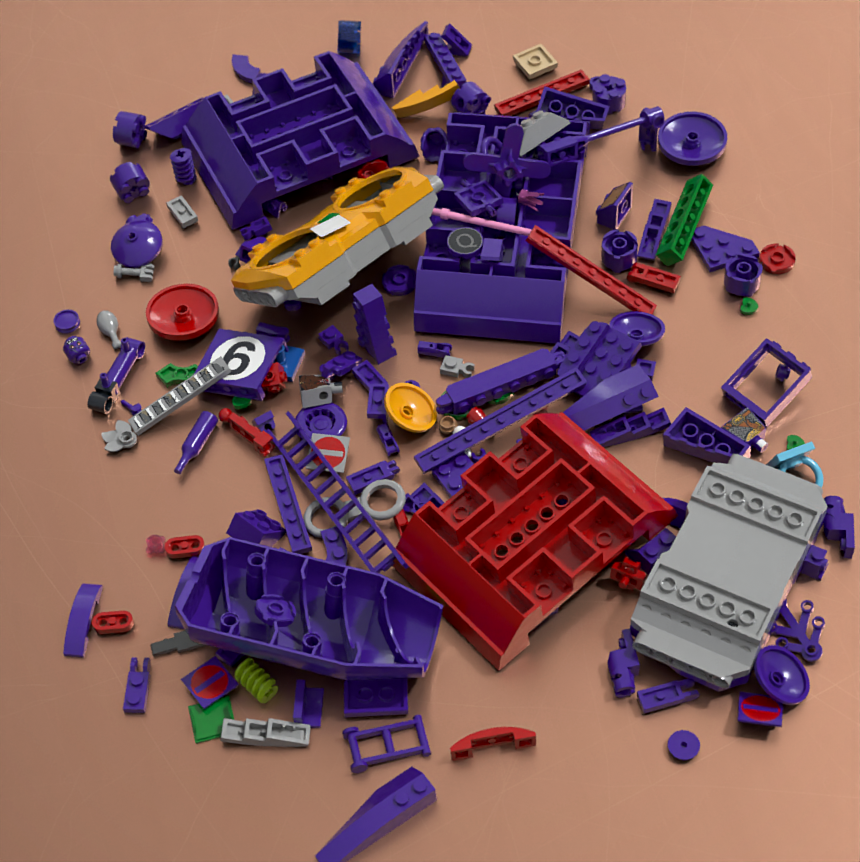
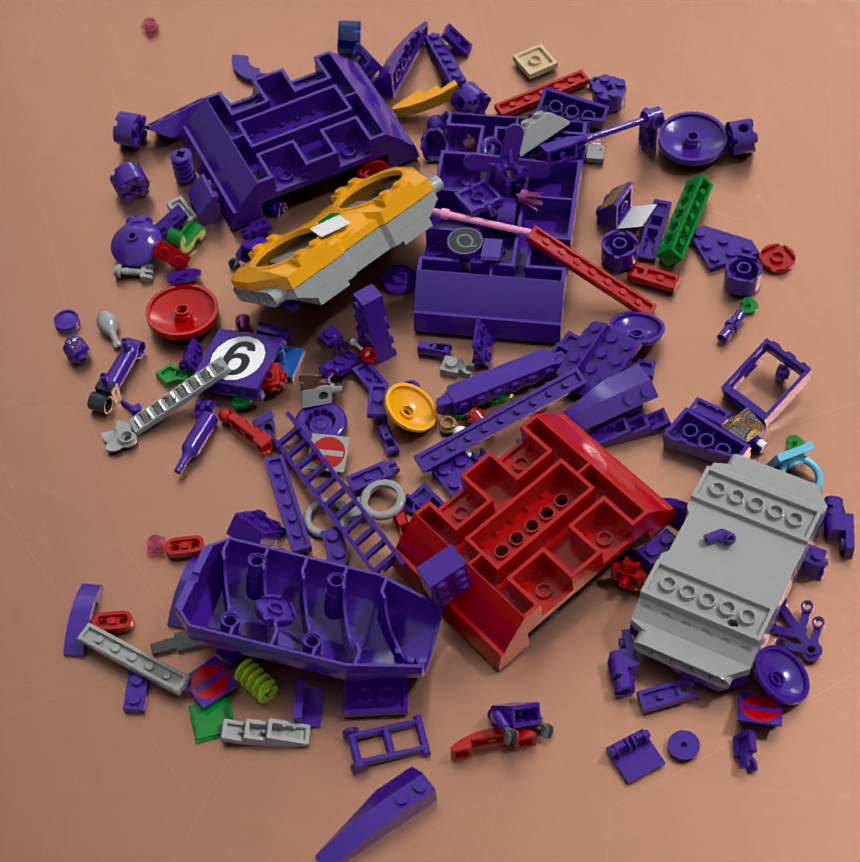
(134, 659): none -> light grey tile
(149, 25): none -> clear pink plate
(170, 255): none -> red hinge
(173, 219): none -> dark purple plate
(184, 276): none -> dark purple dish
(187, 237): none -> green animal
(192, 356): none -> dark purple hinge
(204, 201): none -> dark purple slope
(204, 405): none -> dark purple tile
(243, 322): none -> flat silver piece
(366, 62): none -> dark purple hinge
(367, 353): none -> red hinge
(438, 121): none -> dark purple piece
(444, 576): none -> dark purple brick
(470, 143): none -> clear pink plate
(482, 345): none -> dark purple hinge
(517, 715): none -> dark purple torso
(596, 150): none -> light grey tile
(635, 755): none -> dark purple hinge
(637, 216): none -> white sticker
(710, 412): none -> dark purple plate
(720, 535): none -> dark purple arm
(735, 320): none -> dark purple pin
(741, 137): none -> dark purple brick
(744, 747): none -> dark purple plate

